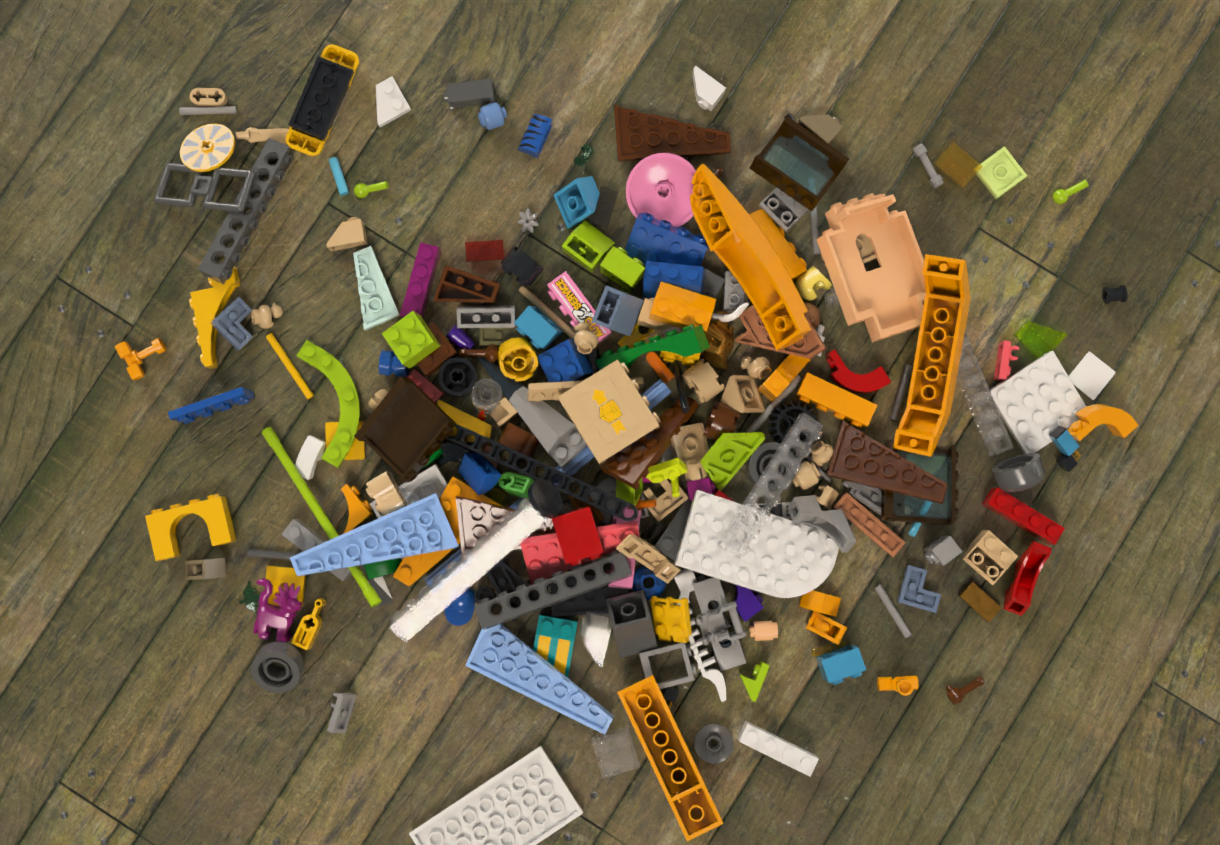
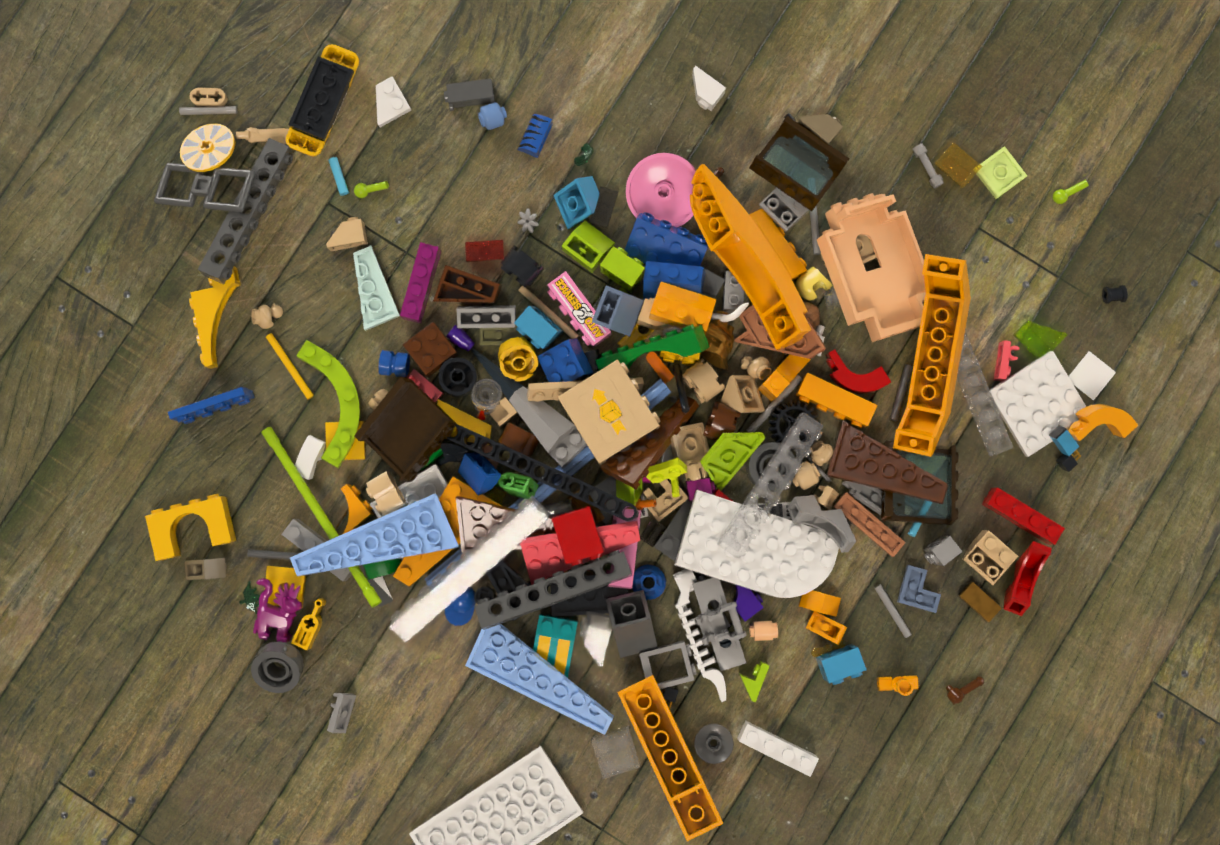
(135, 358): light orange bar -> none
(229, 323): sand blue plate -> none
(411, 339): lime brick -> none
(490, 352): reddish brown piece -> none
(545, 498): black tile -> none
(584, 339): tan animal -> none
(648, 134): reddish brown wing -> none
(649, 556): tan slope -> none
(671, 620): yellow plate -> none
(1019, 472): dark grey piece -> none

